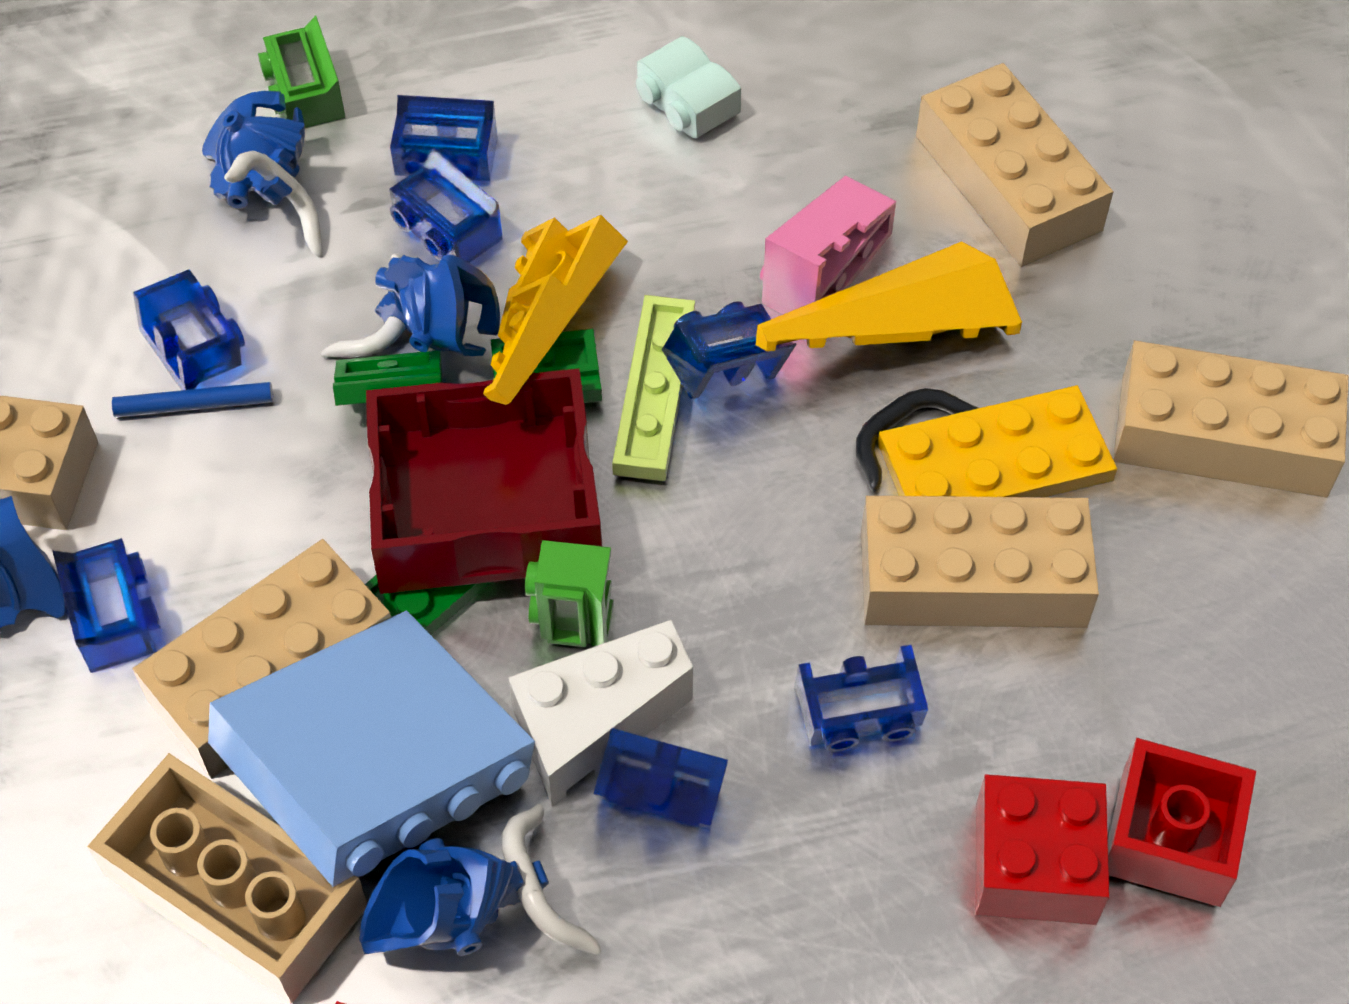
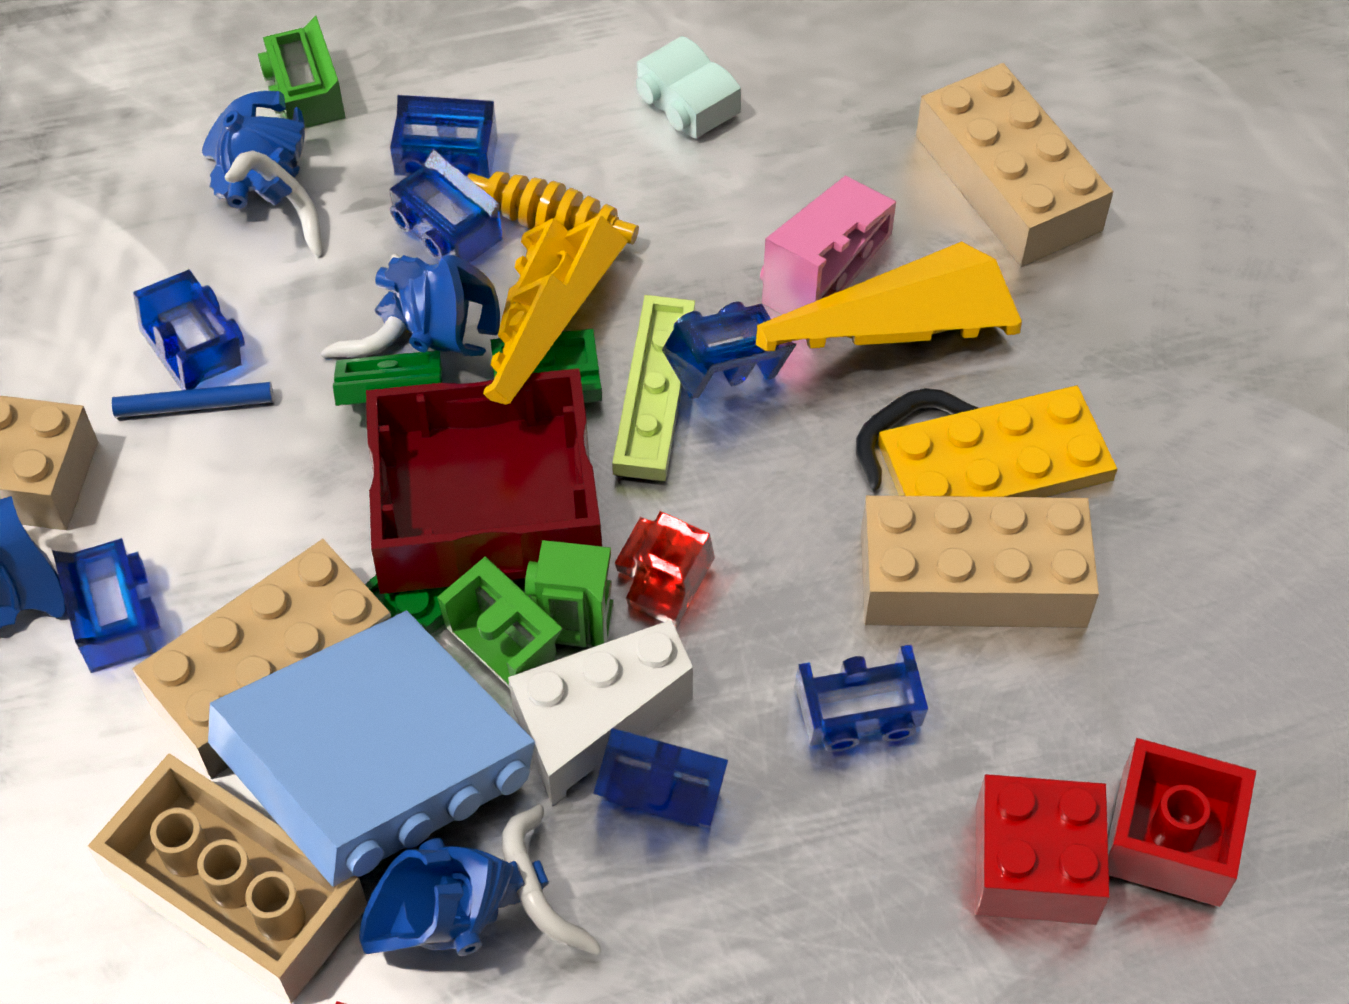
(498, 621): none -> bright green window
(538, 202): none -> yellow piece
(666, 564): none -> clear red brick
(1232, 419): tan brick -> none

